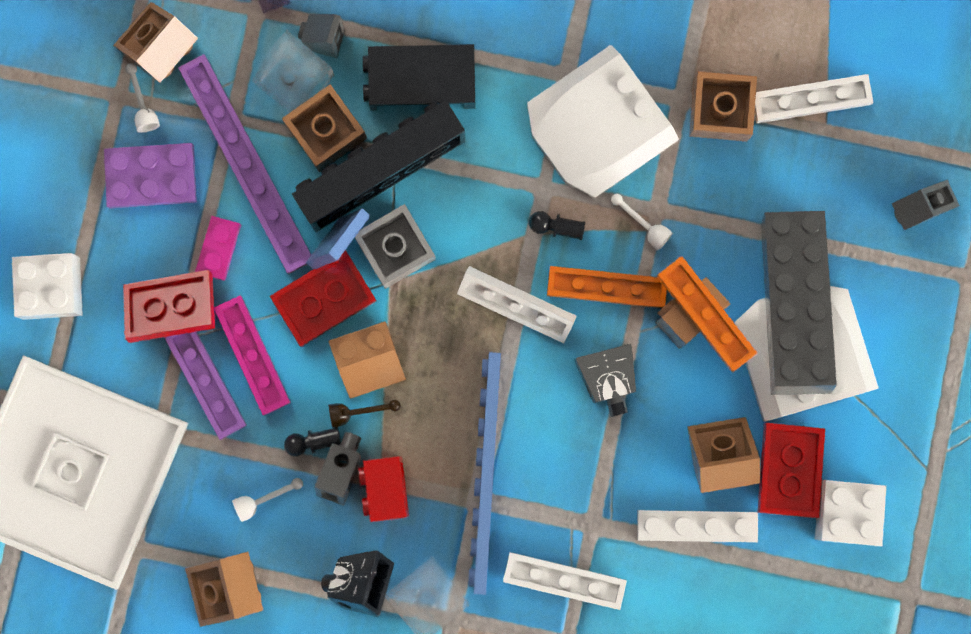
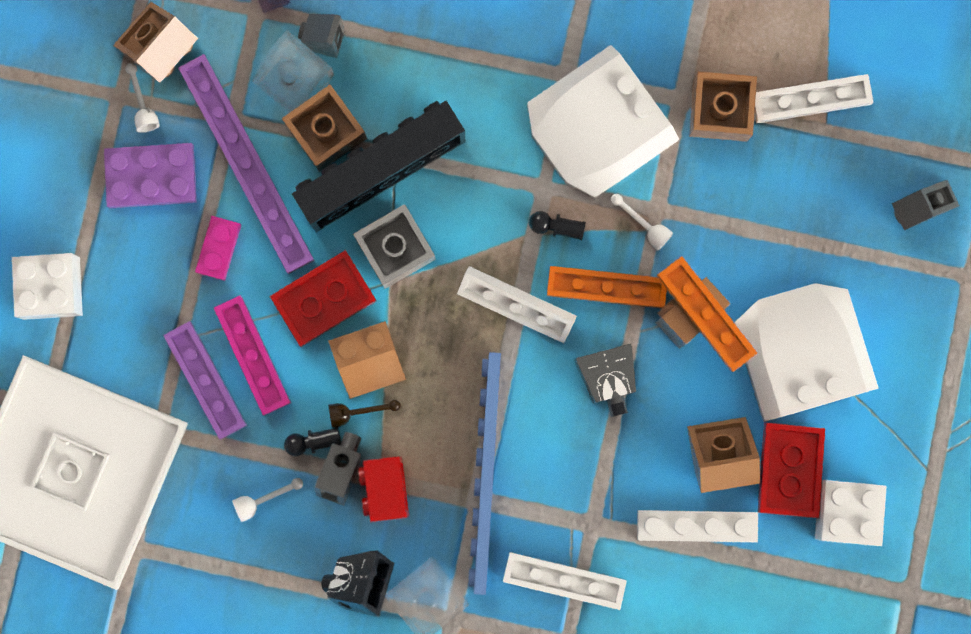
(168, 306): plate -> none
(224, 589): medium nougat slope -> none
(338, 239): medium blue tile -> none
(420, 75): black panel -> none
(798, 303): dark grey brick -> none

